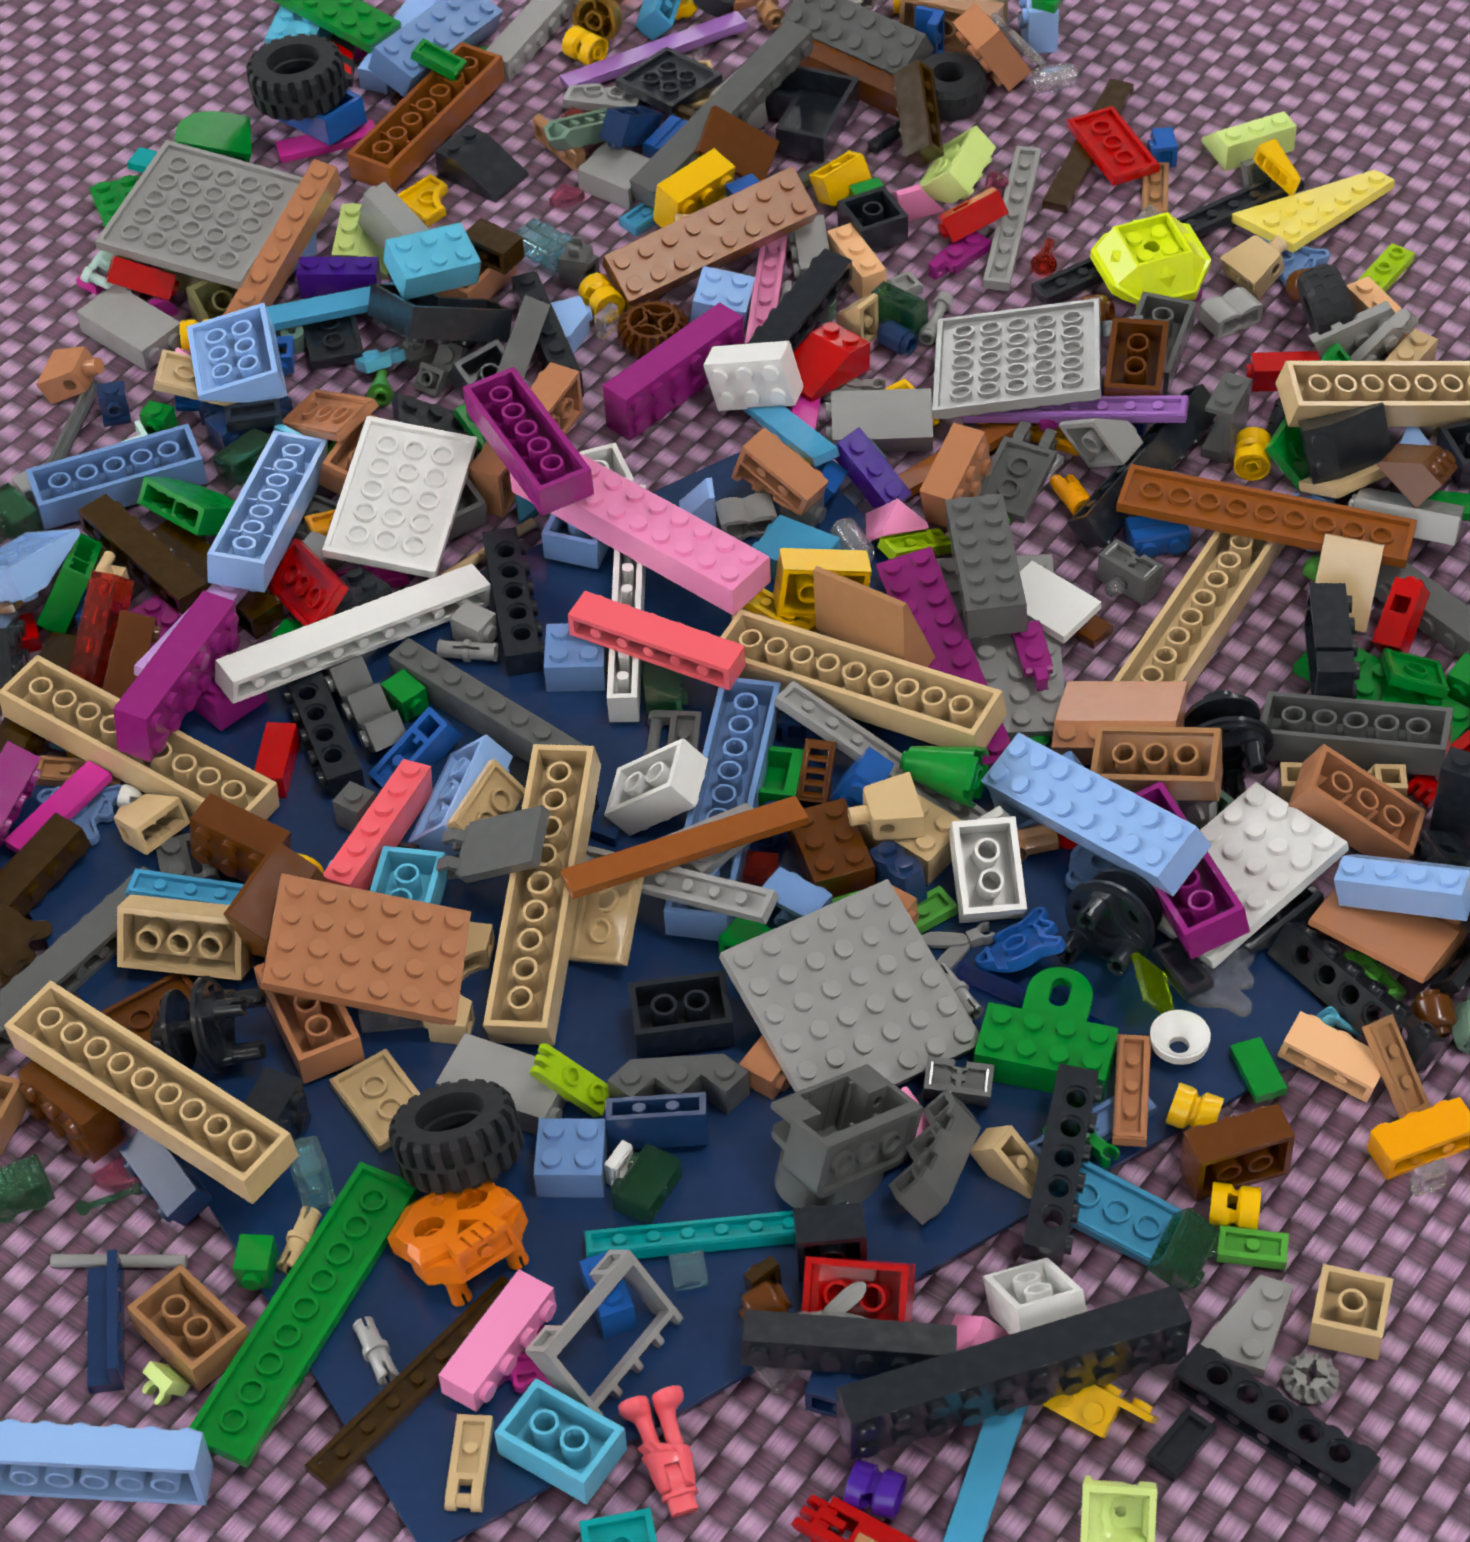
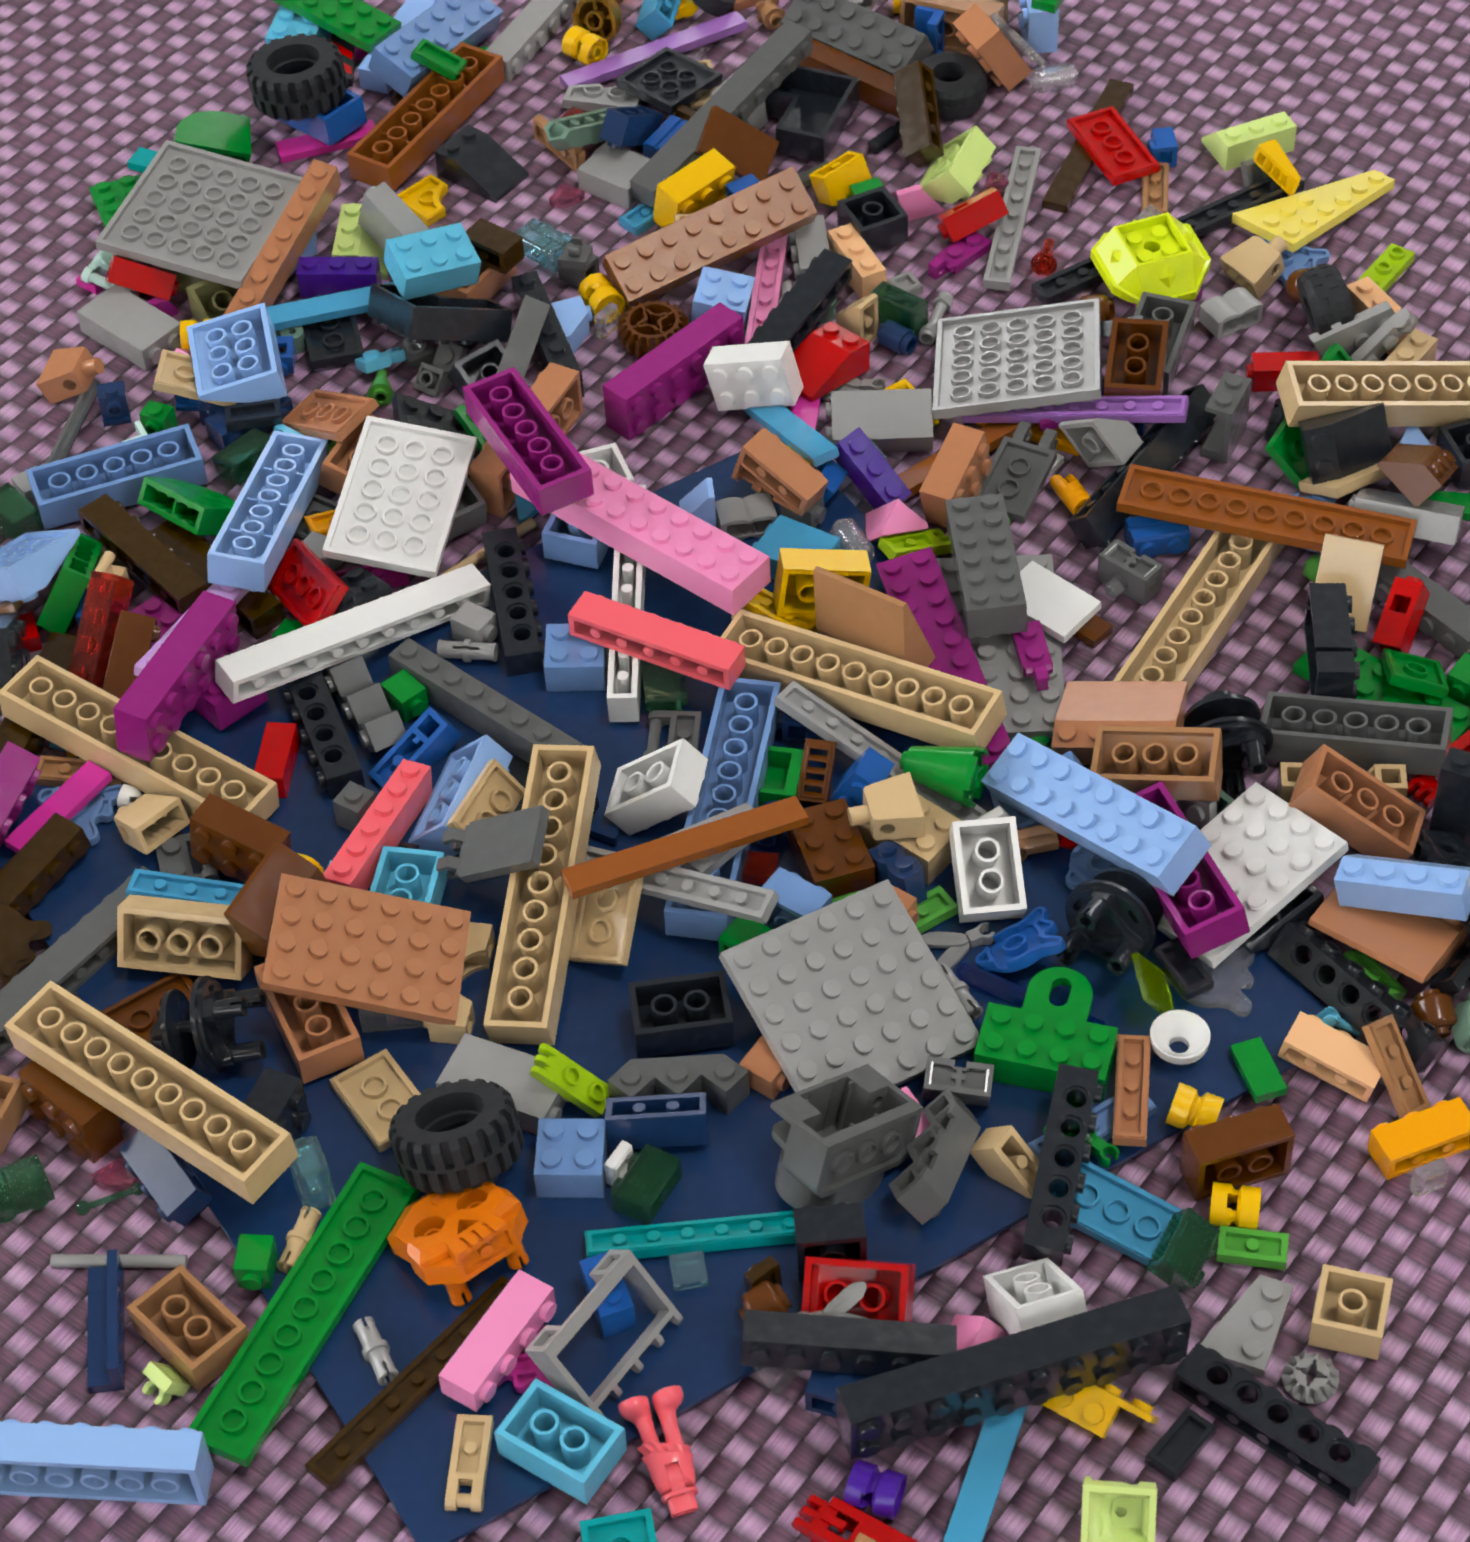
(1250, 456): yellow wheel -> none

